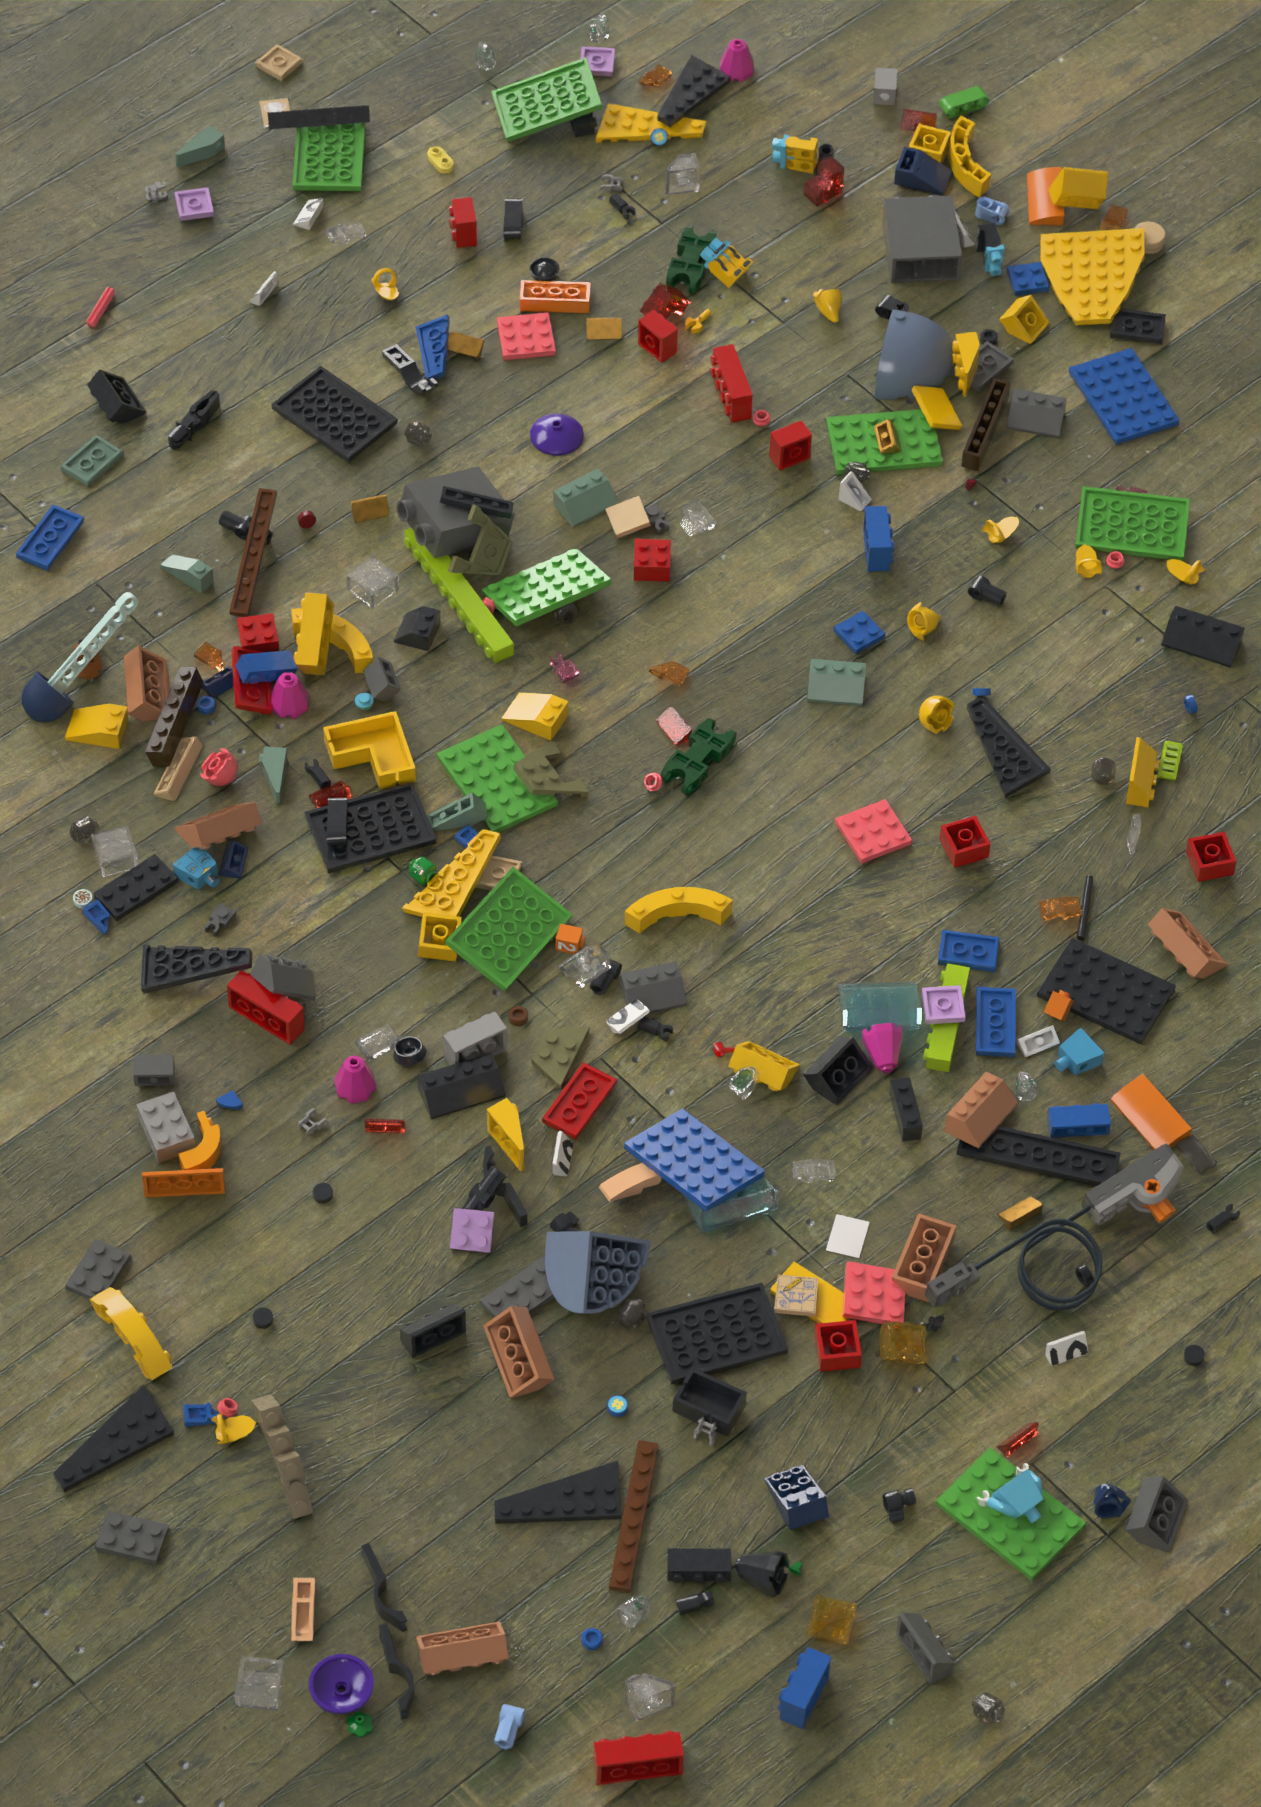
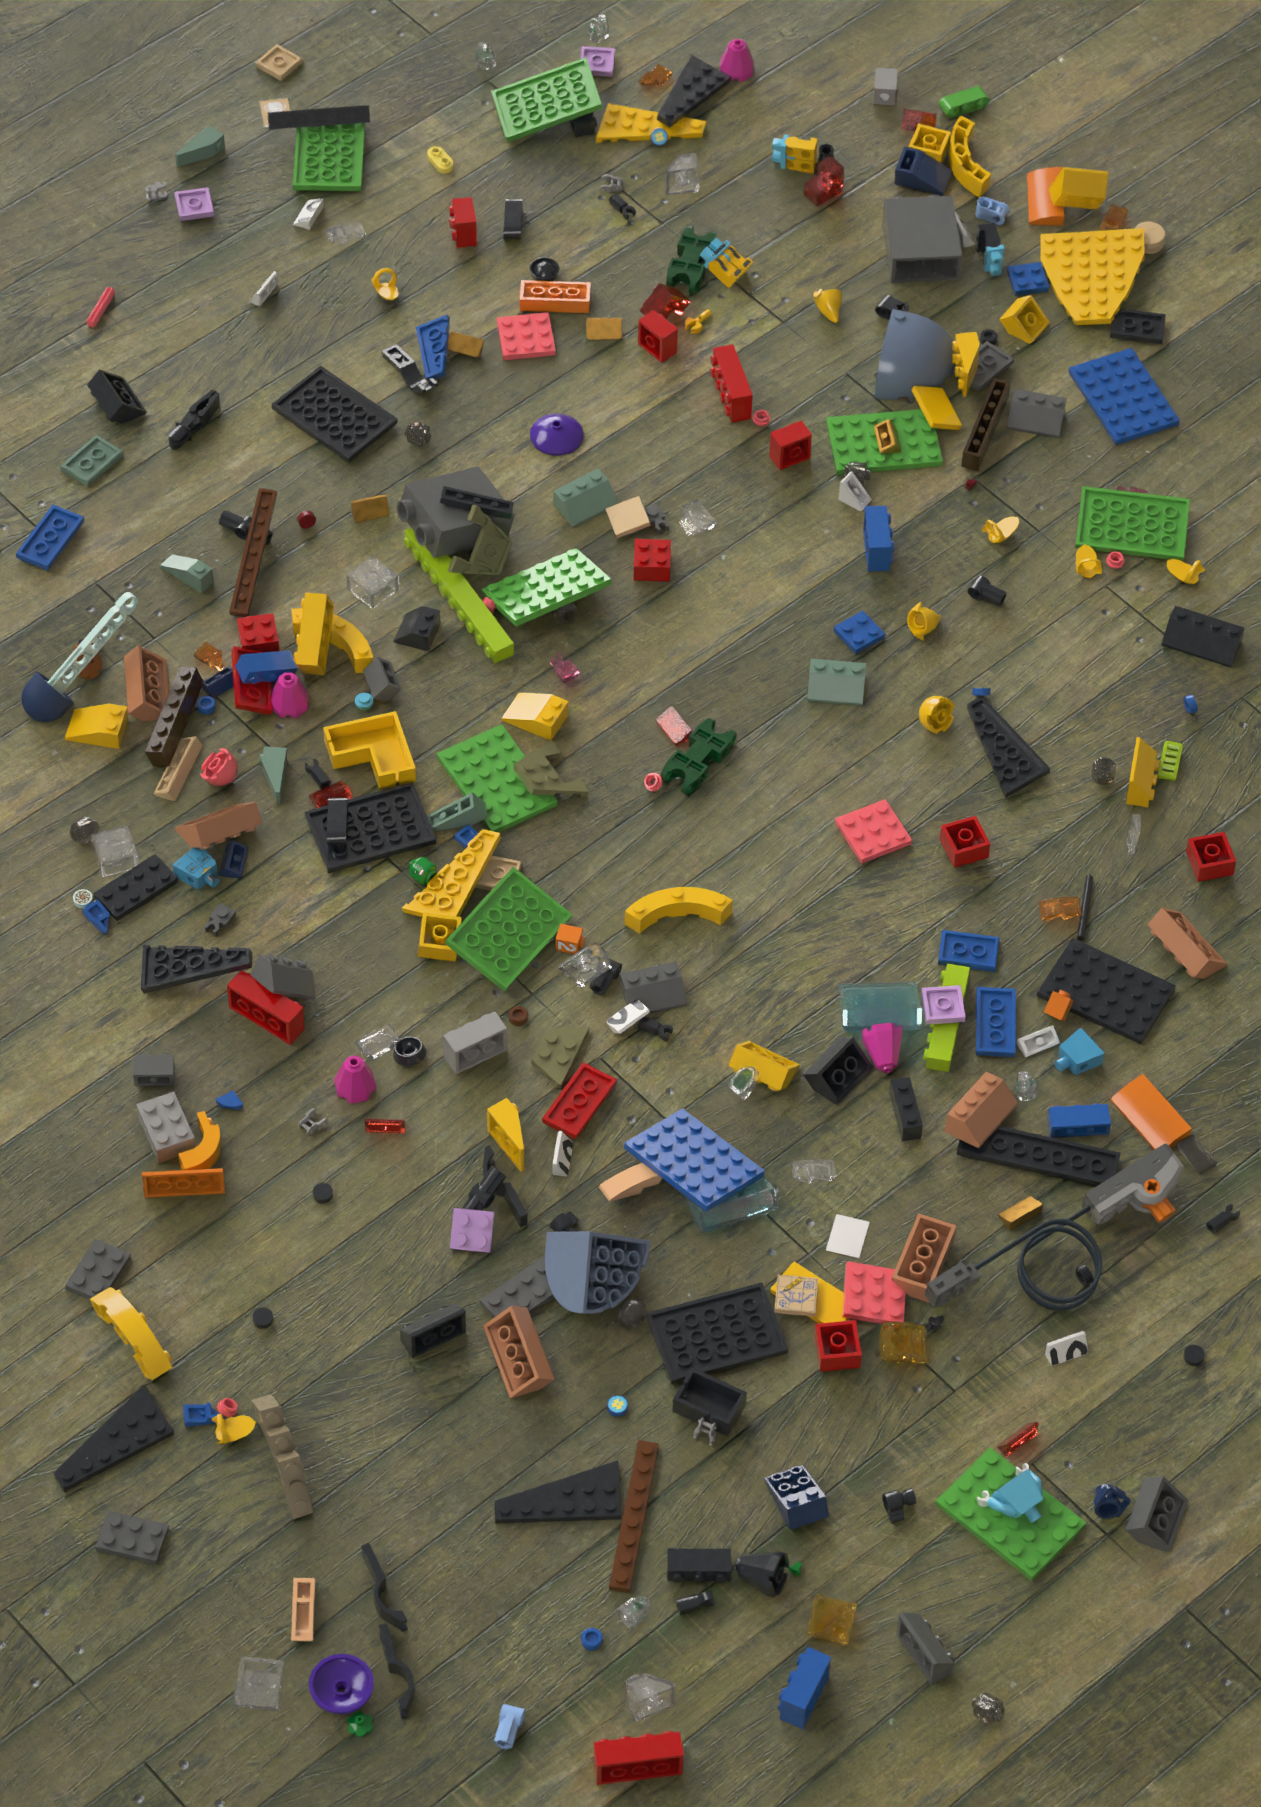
(461, 1086): black slope -> none
(462, 1648): nougat slope -> none
(670, 670): clear orange slope -> none
(720, 1050): red hand -> none

